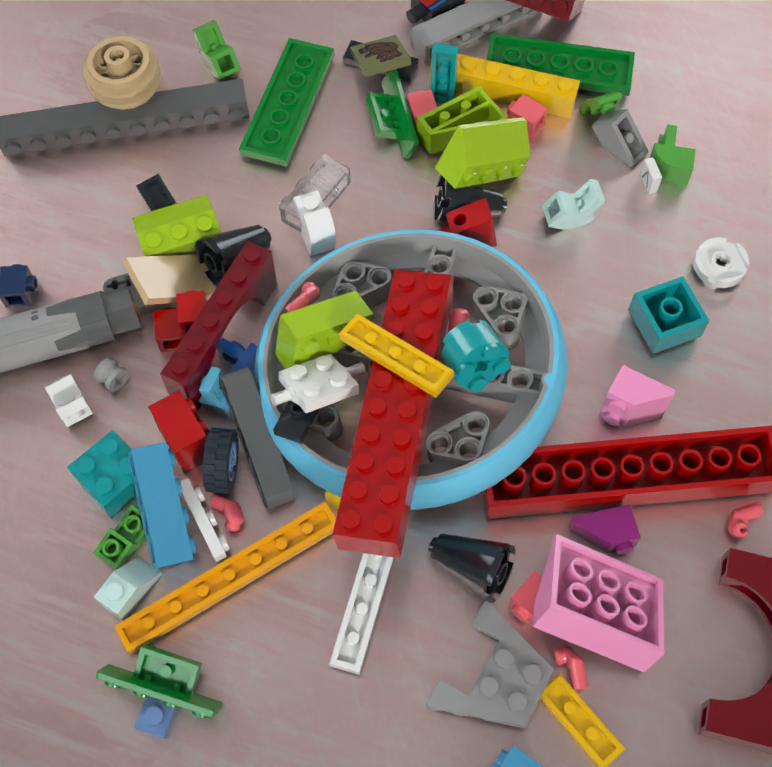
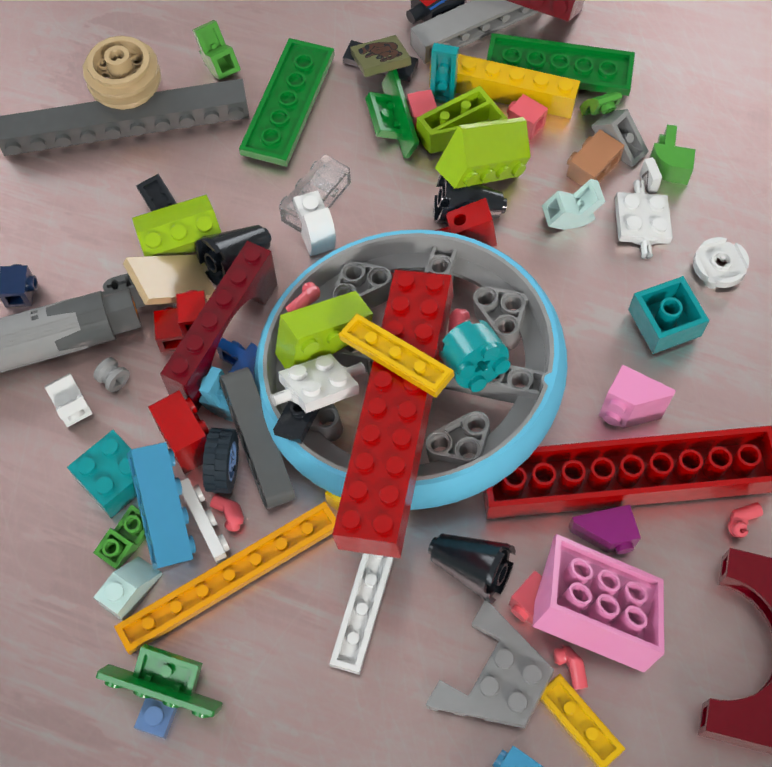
(595, 159): none -> nougat brick
(643, 218): none -> white plate

